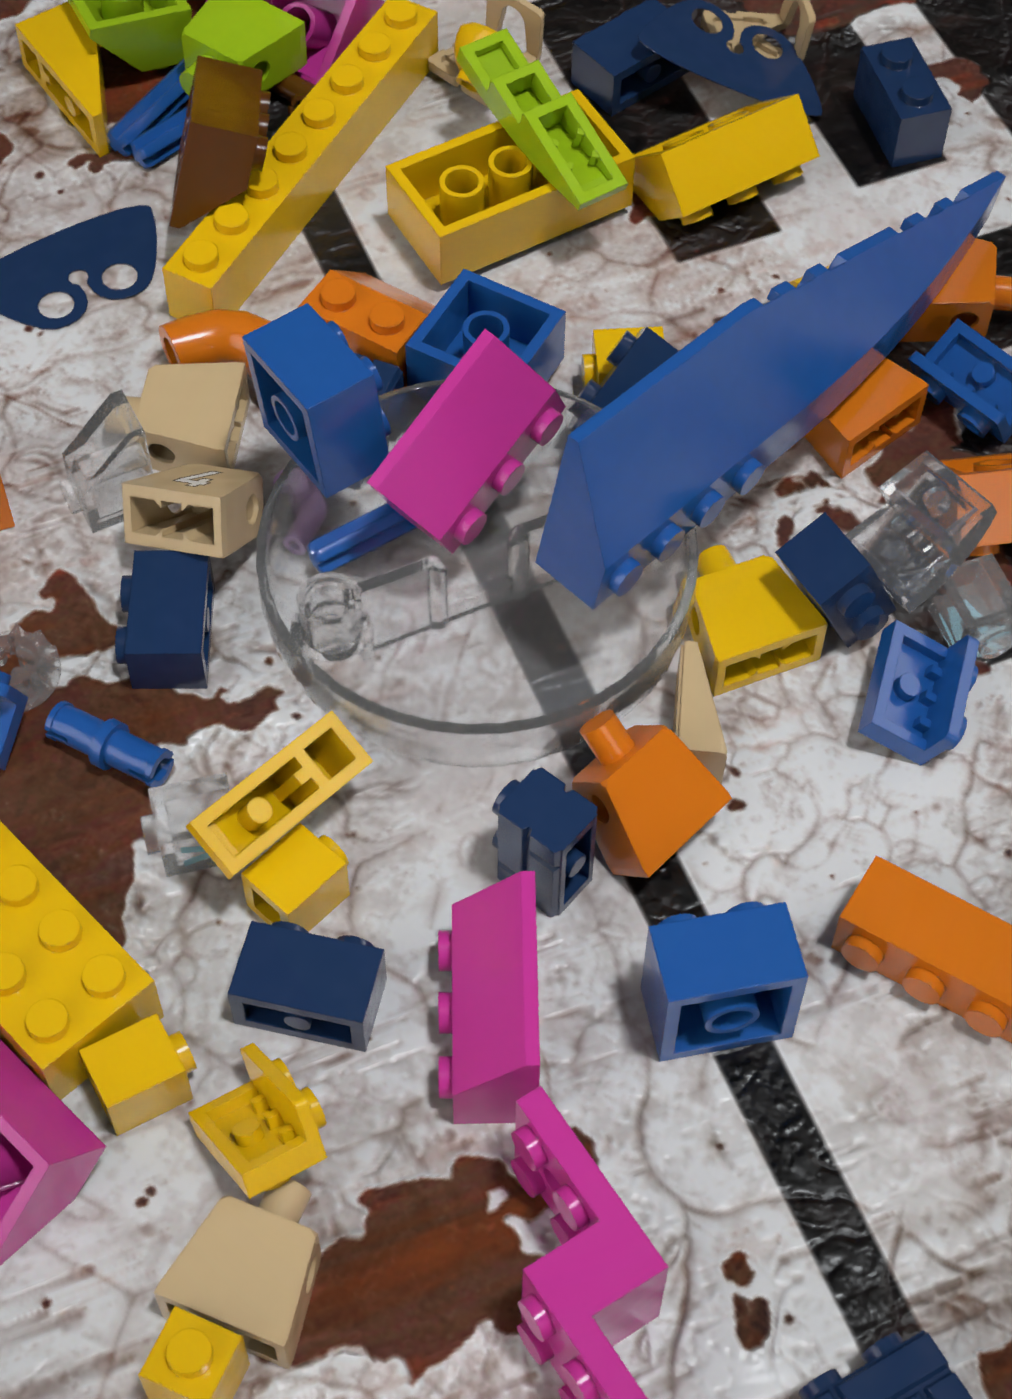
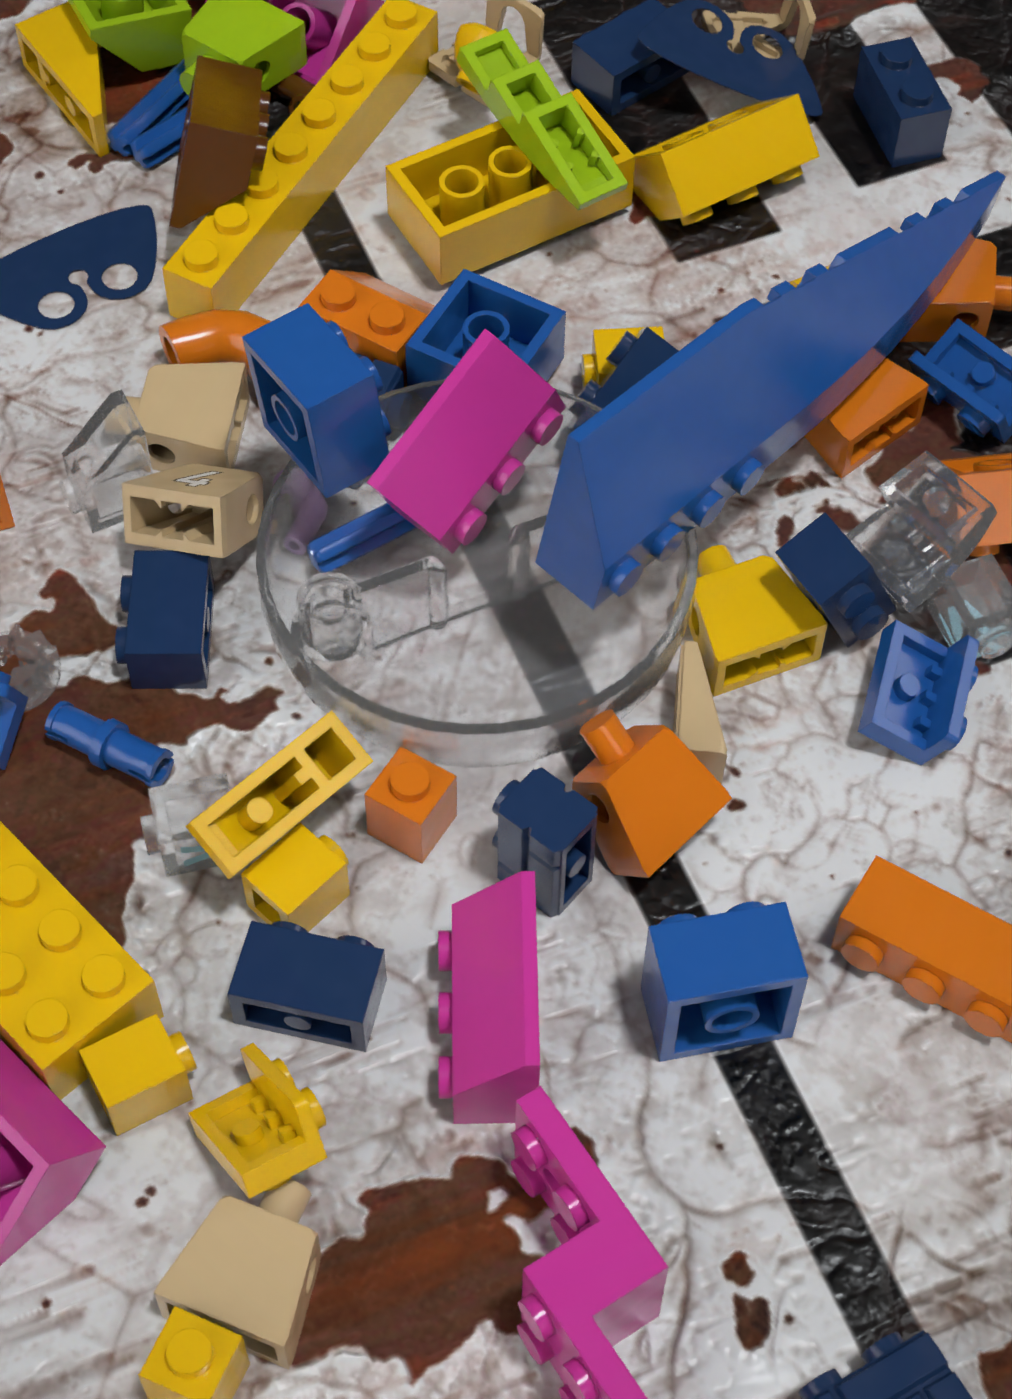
(411, 804): none -> orange brick

